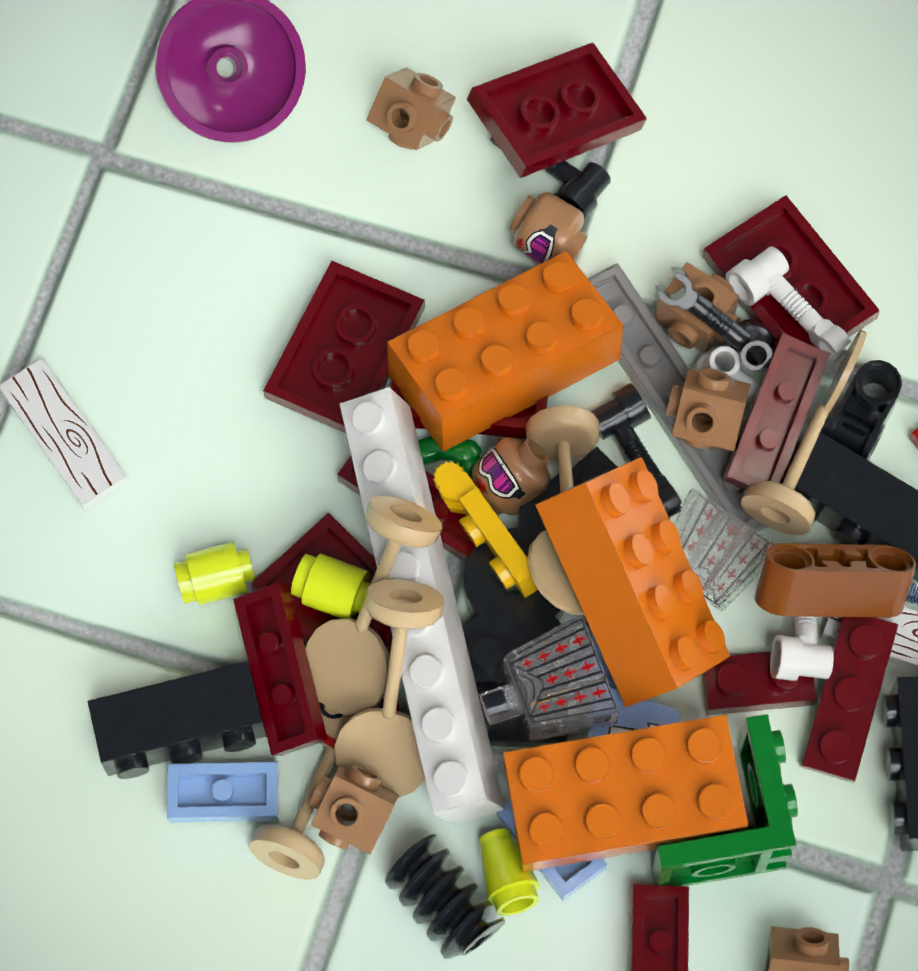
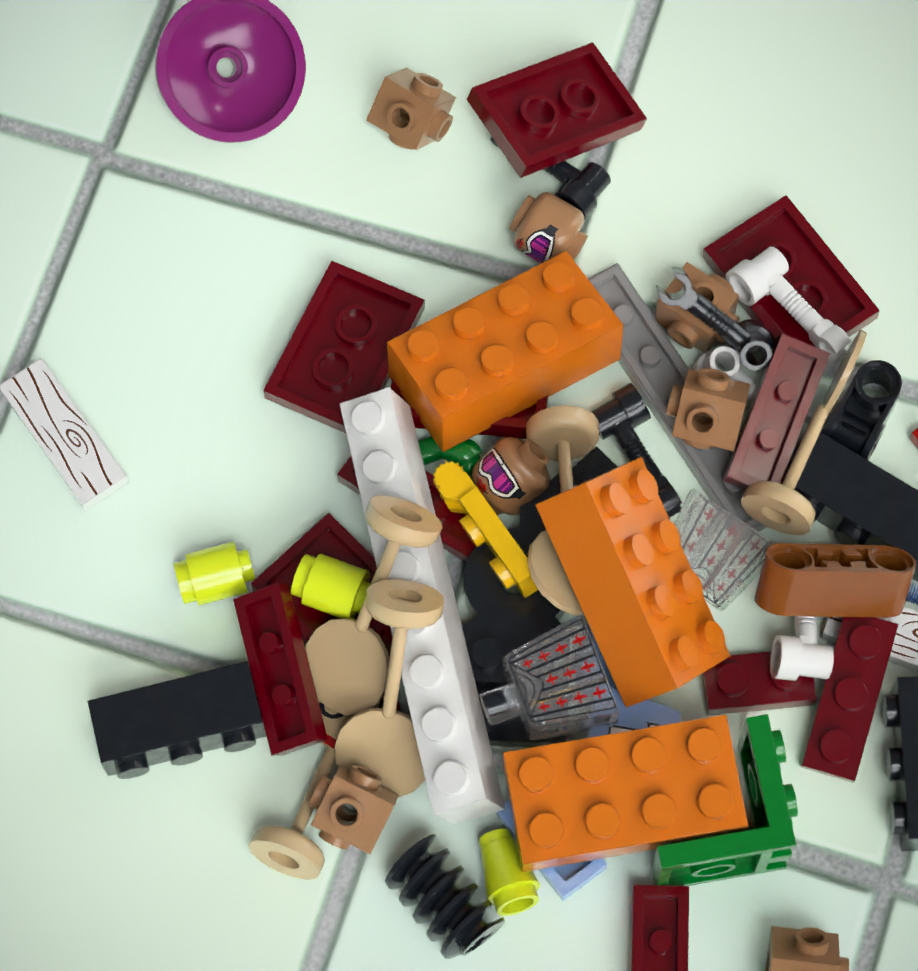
(223, 792): light blue plate -> none

